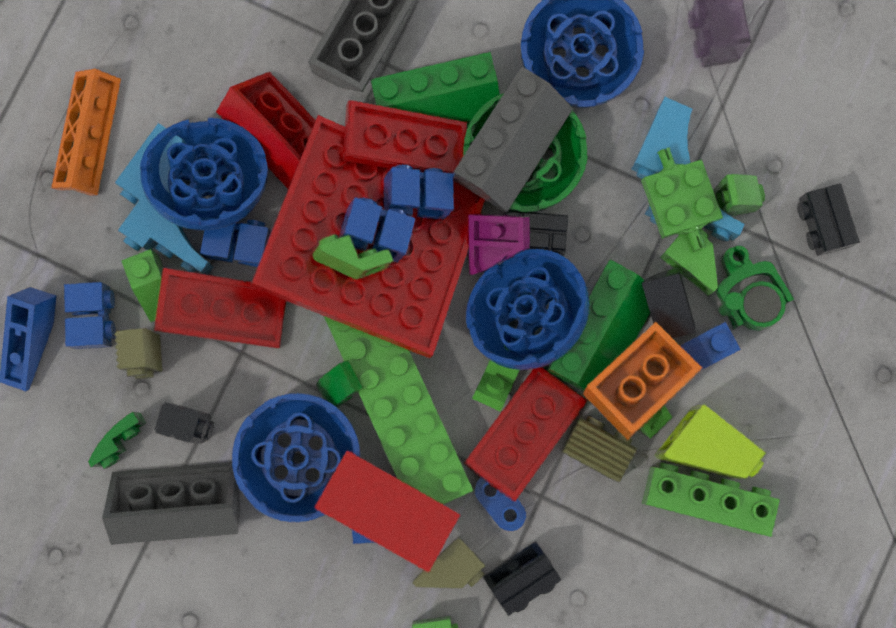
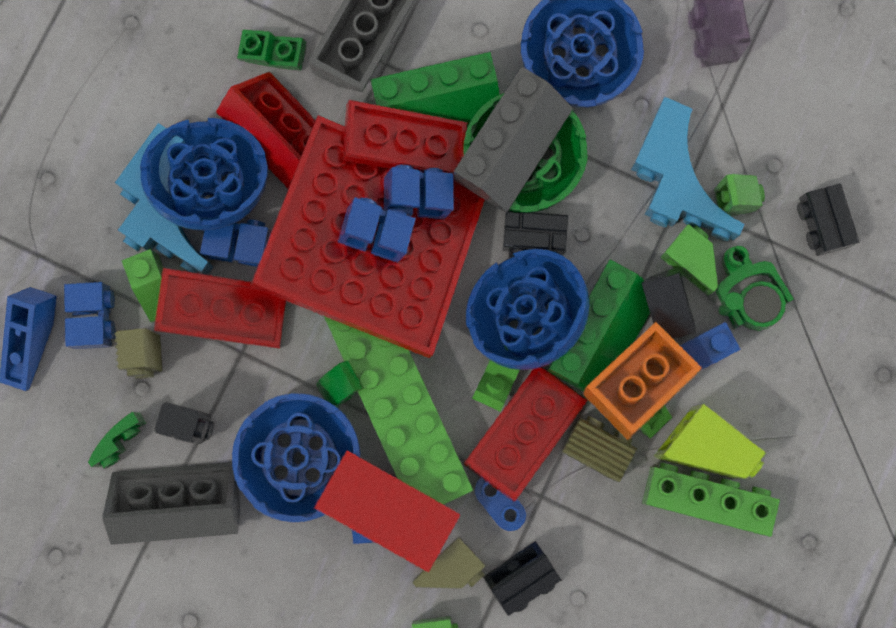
(88, 132): orange fence -> none
(271, 50): none -> green slope
(342, 257): bright green slope -> none
(496, 239): magenta wing -> none
(681, 199): bright green plate -> none

